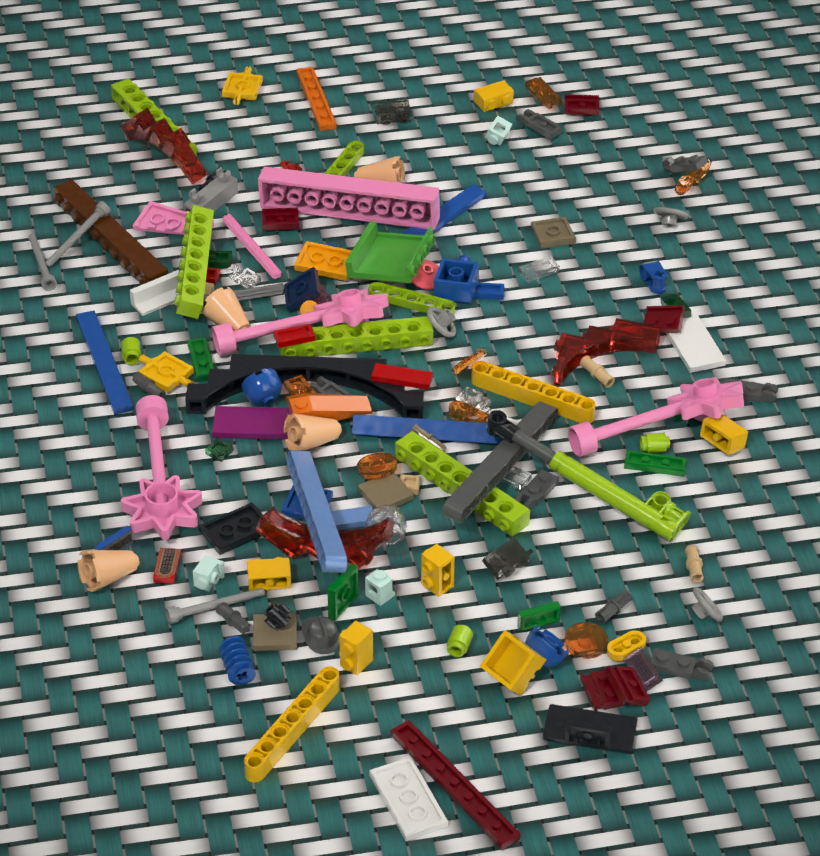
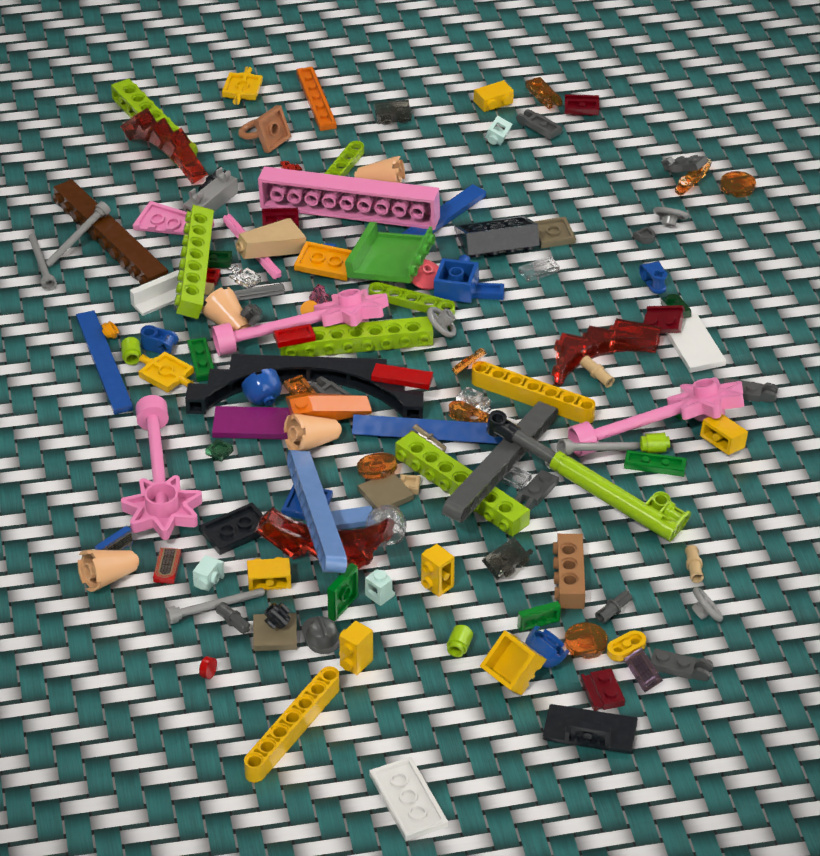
(110, 330): none -> light orange plate
(148, 386): dark grey axle -> none
(156, 339): none -> blue piece
(208, 667): none -> red tile
(237, 660): blue piece -> none
(252, 314): none -> dark grey hinge
(270, 127): none -> nougat tile
(271, 240): none -> tan slope
(302, 289): dark blue tile -> none
(455, 785): dark red plate -> none
(498, 236): none -> black slope
(568, 446): none -> light grey piece
(570, 571): none -> medium nougat brick
(627, 685): dark red plate -> none
(644, 235): none -> dark grey tile
(738, 183): none -> clear orange tile

